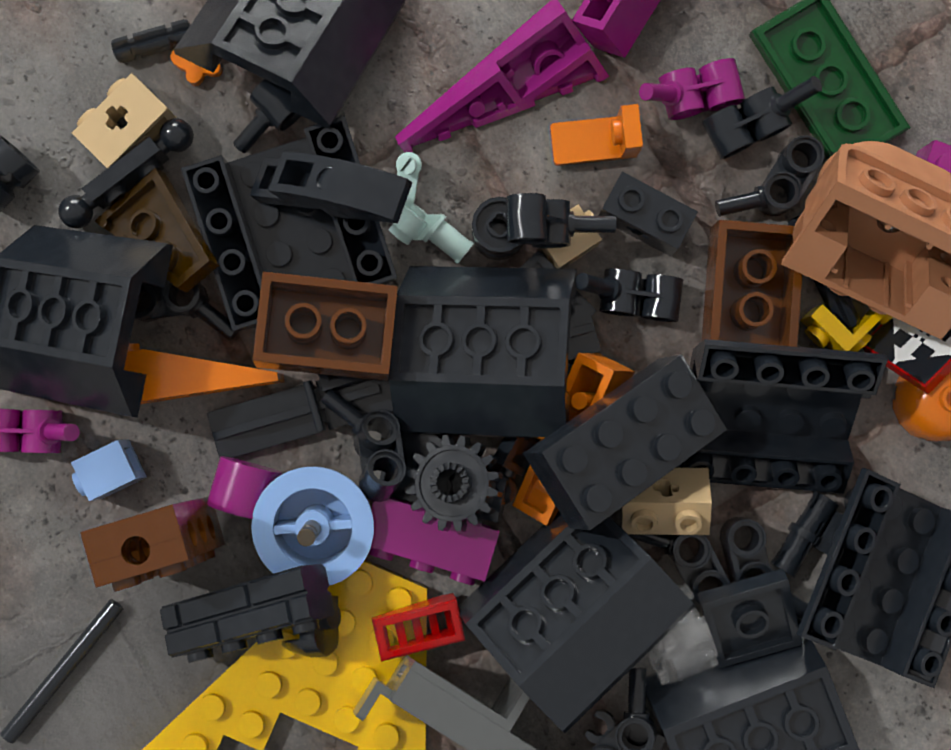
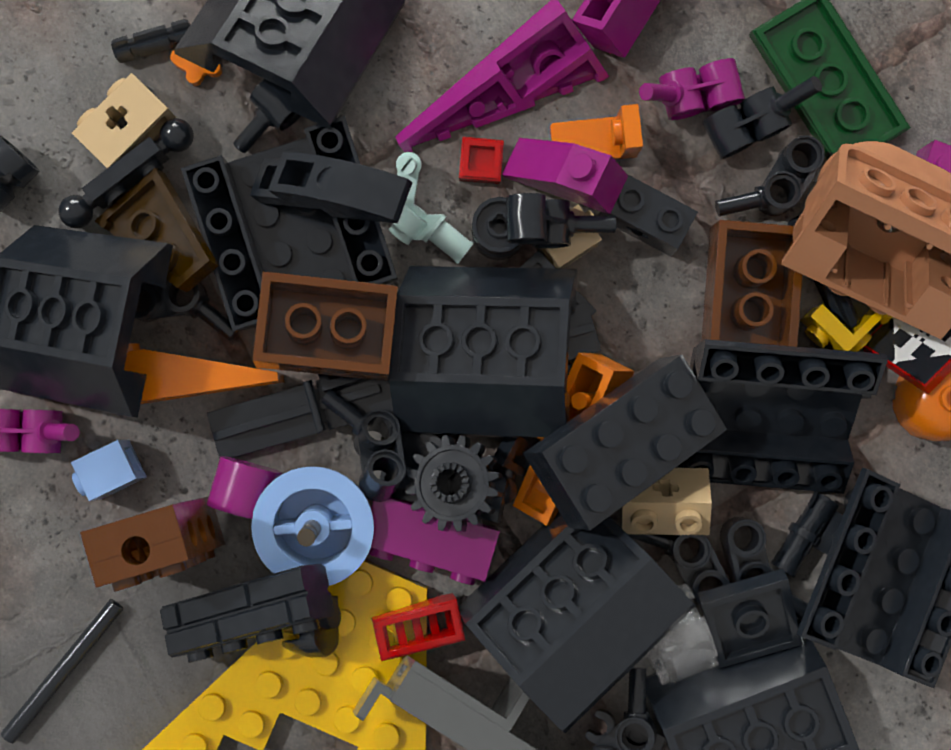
(481, 160): none -> red tile
(567, 172): none -> magenta slope
(627, 294): black beam -> none

